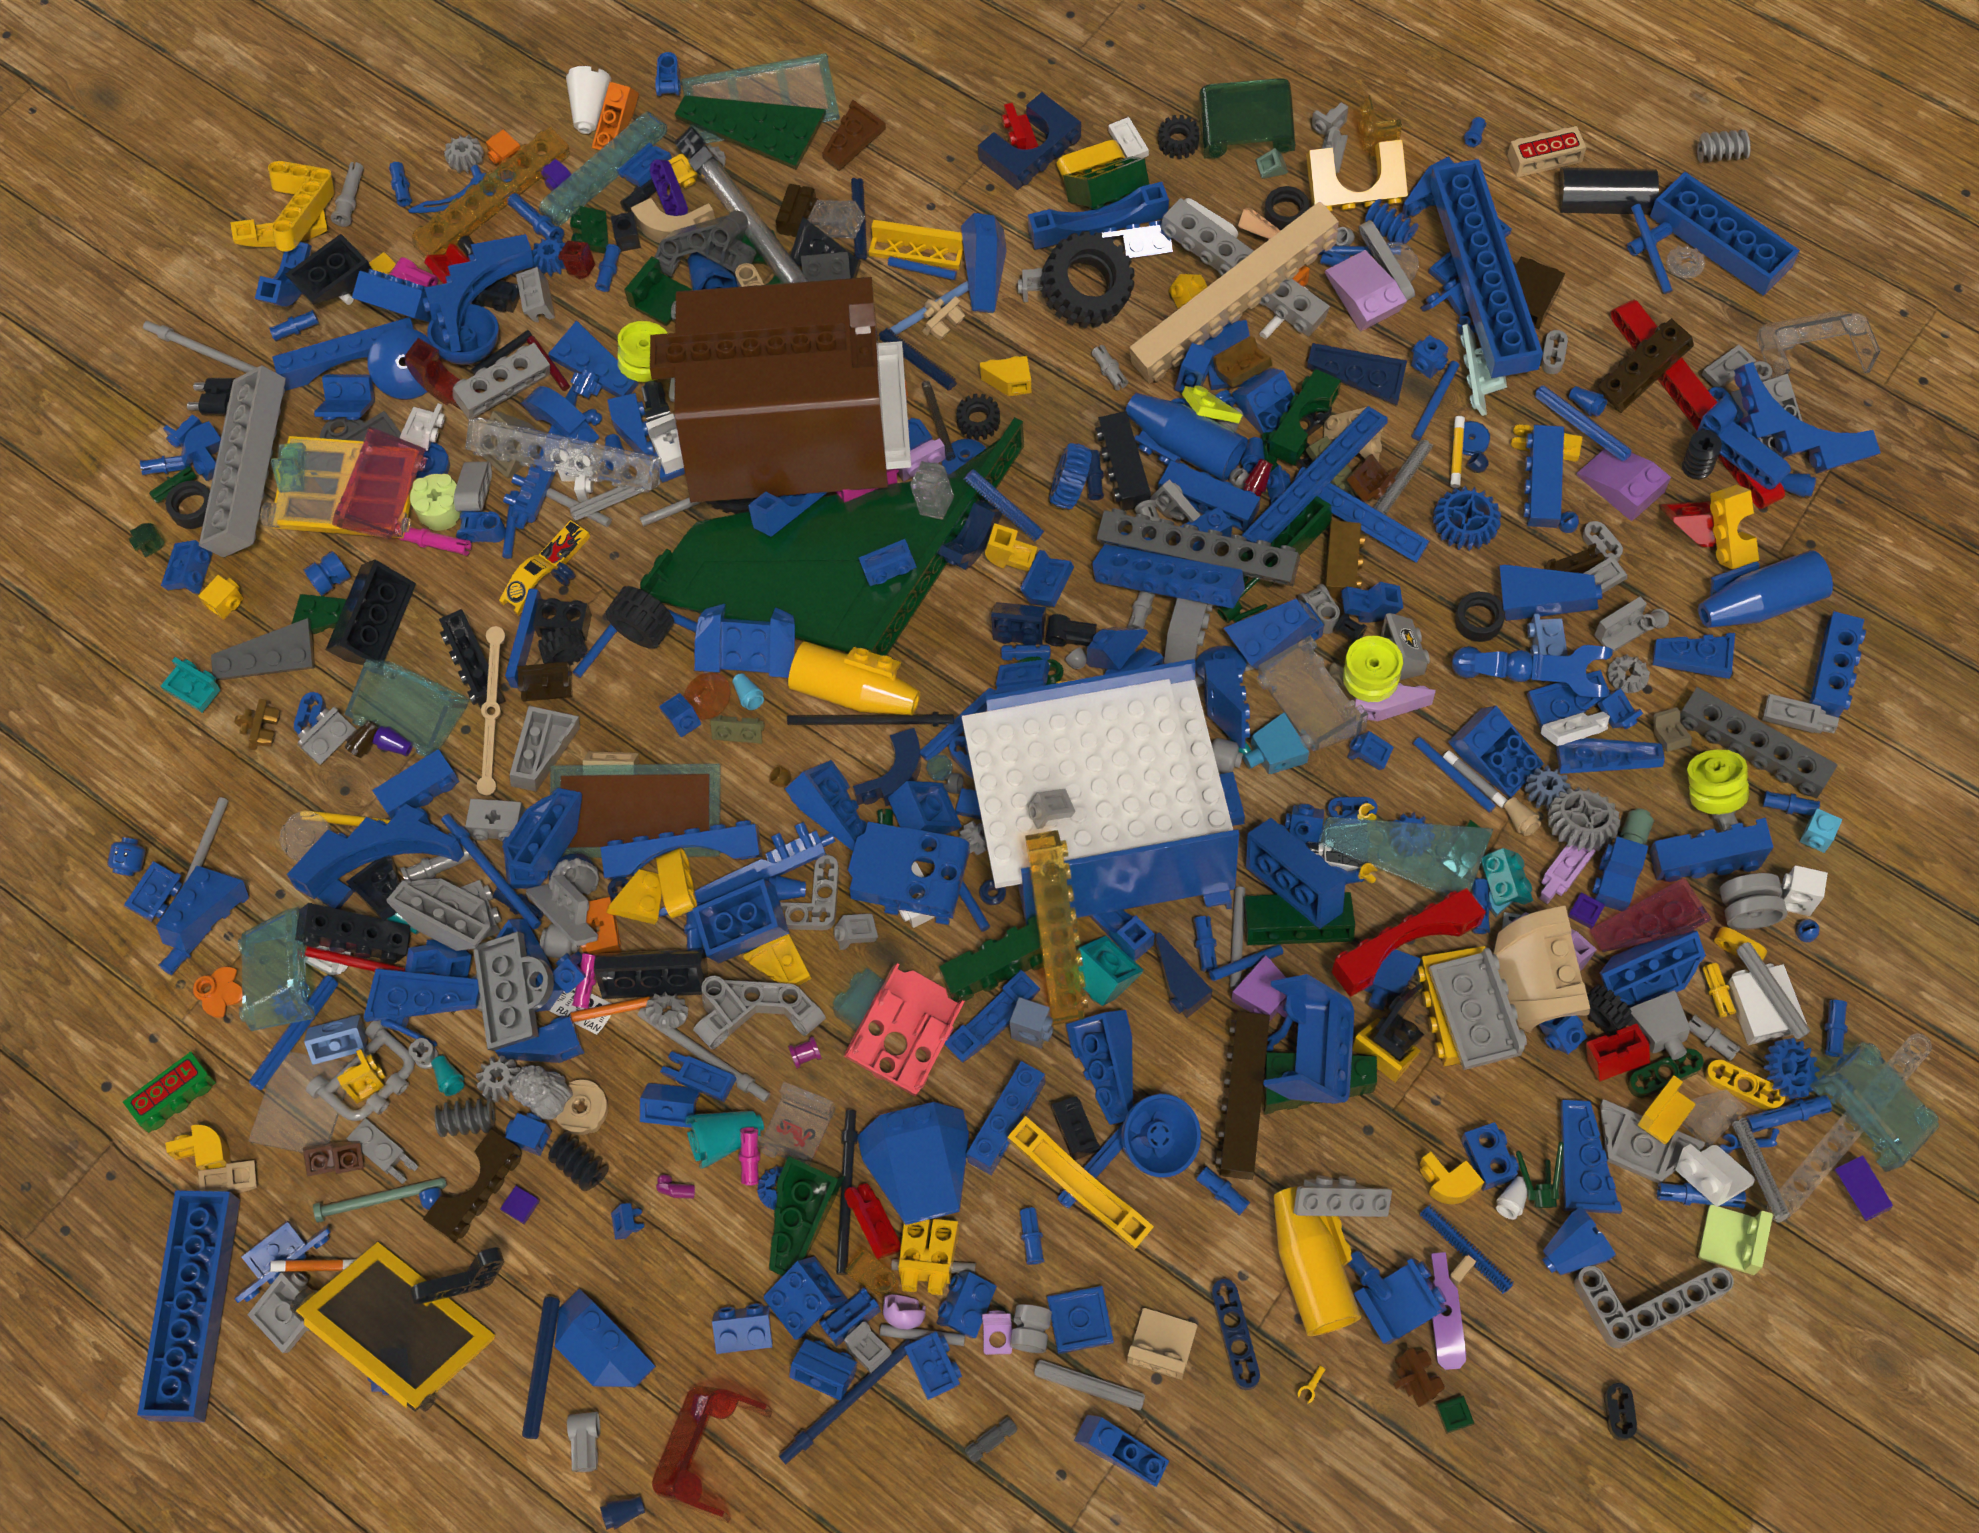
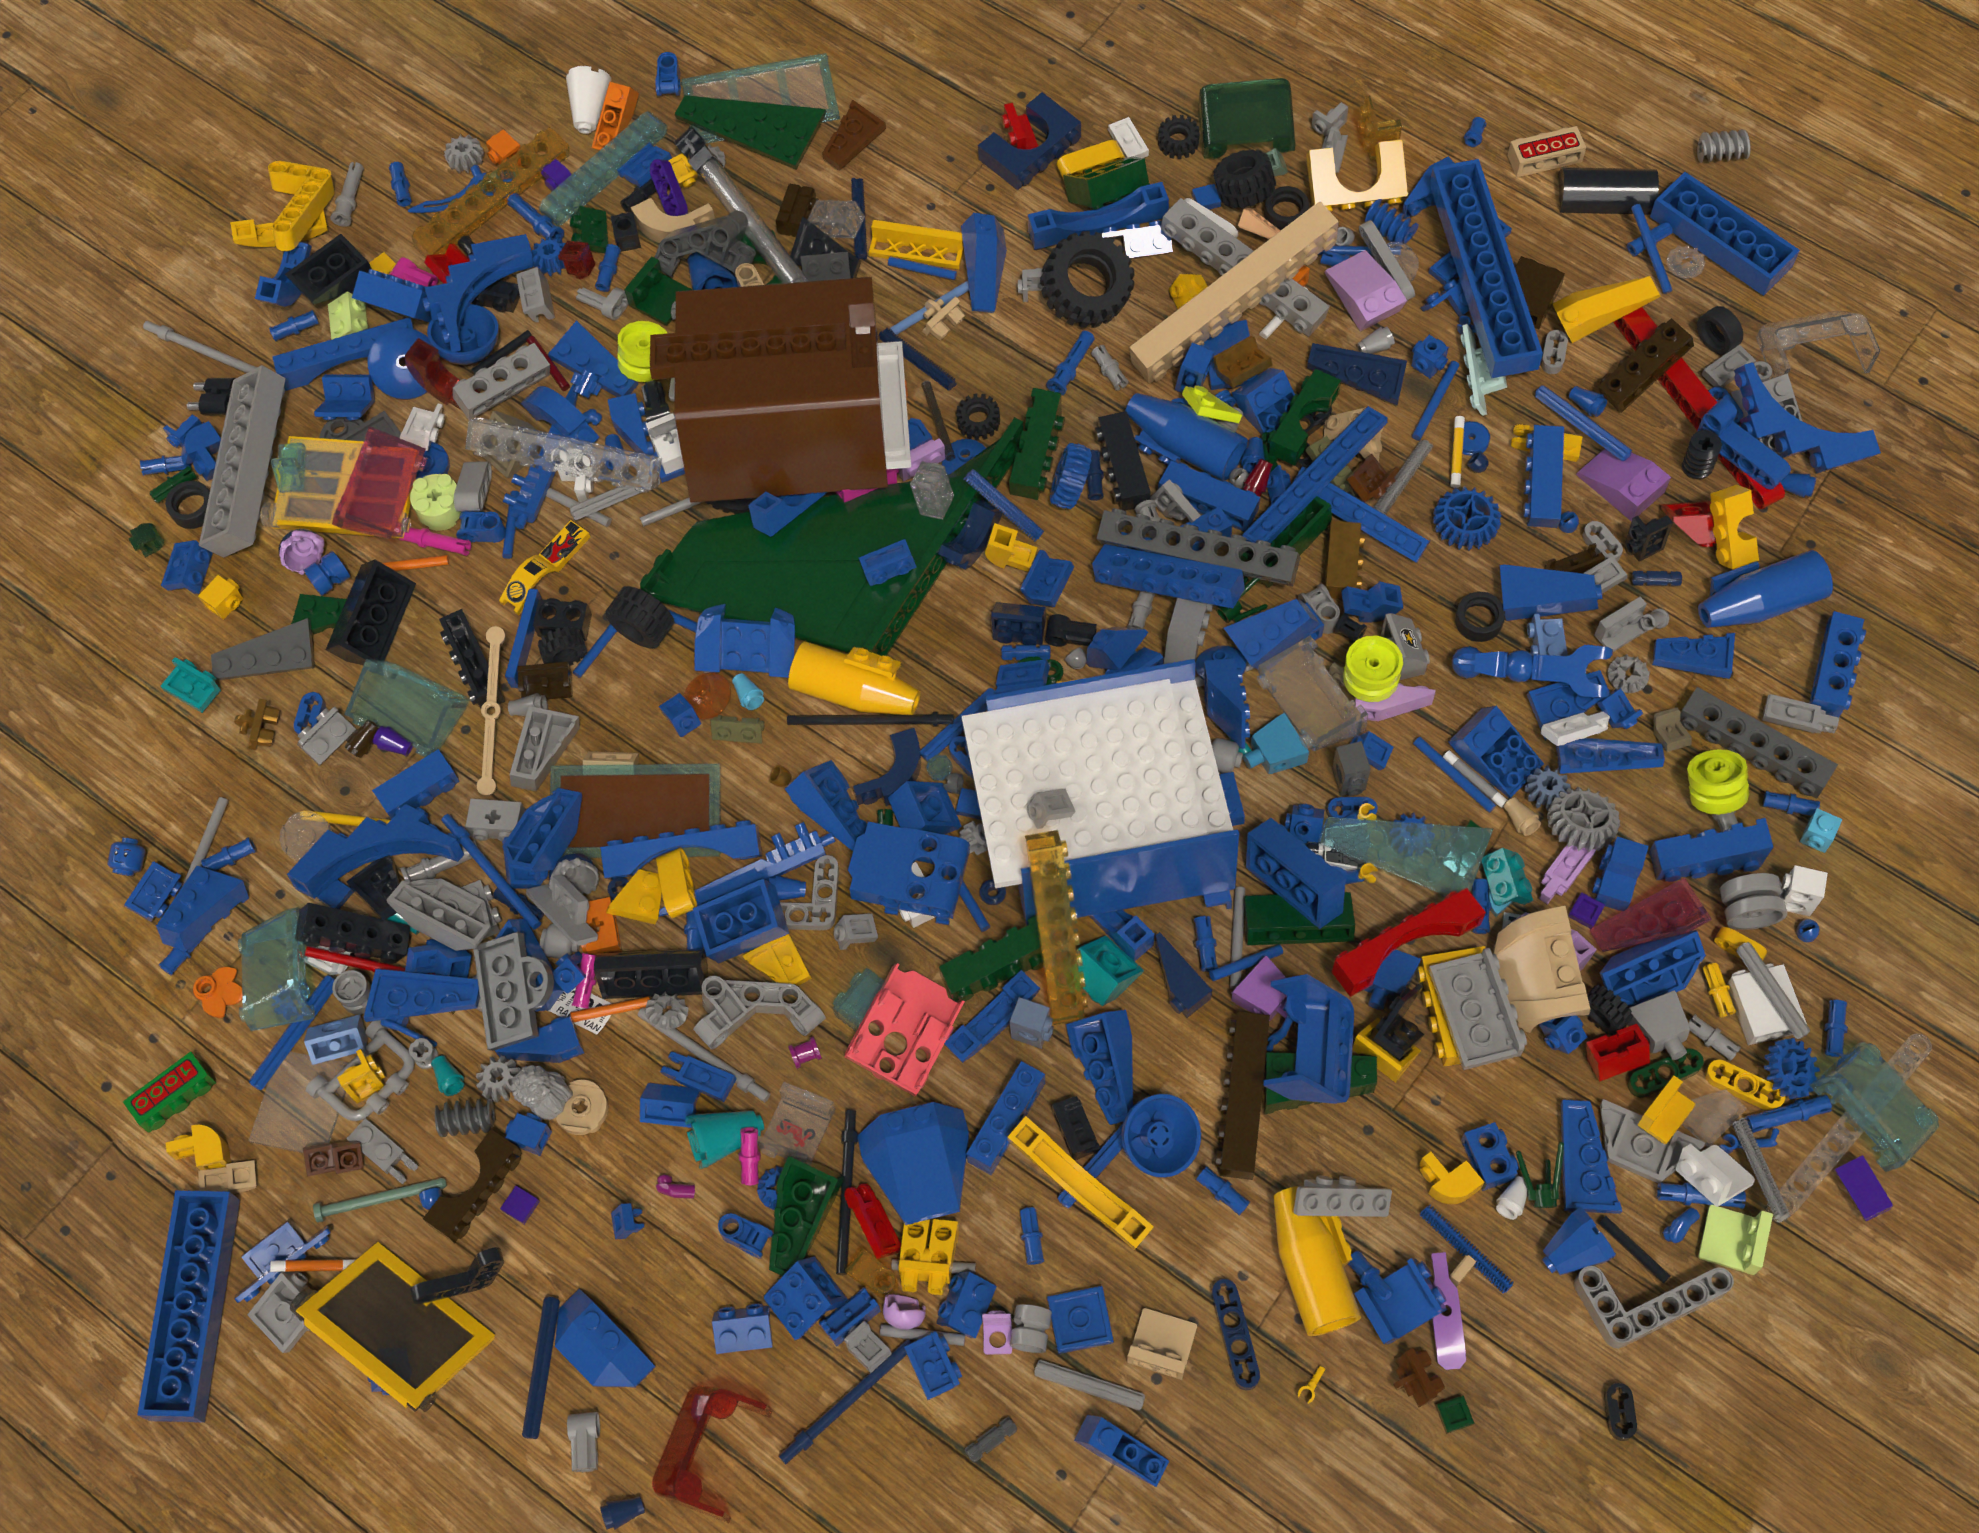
(229, 855): none -> blue pin
(300, 549): none -> lavender hair
(347, 316): none -> yellowish green bracket
(352, 991): none -> light grey wheel
(418, 563): none -> orange bar
(520, 706): none -> light grey cone
(563, 574): dark blue bush -> none
(575, 1163): black piece -> none
(611, 307): none -> light grey piece
(750, 1235): none -> blue piece
(823, 1369): blue brick -> none
(1007, 375): yellow slope -> none
(1037, 444): none -> dark green wedge
(1067, 370): none -> blue pin
(1207, 196): none -> blue tile
(1244, 178): none -> black tyre
(1351, 769): none -> dark grey brick
(1377, 341): none -> light grey cone
(1599, 306): none -> yellow wedge
(1634, 1249): none -> black bar
(1637, 826): sand green brick -> none
(1649, 538): none -> black bracket
(1656, 578): none -> dark blue axle
(1680, 1226): none -> blue arm
(1727, 323): none -> black tyre

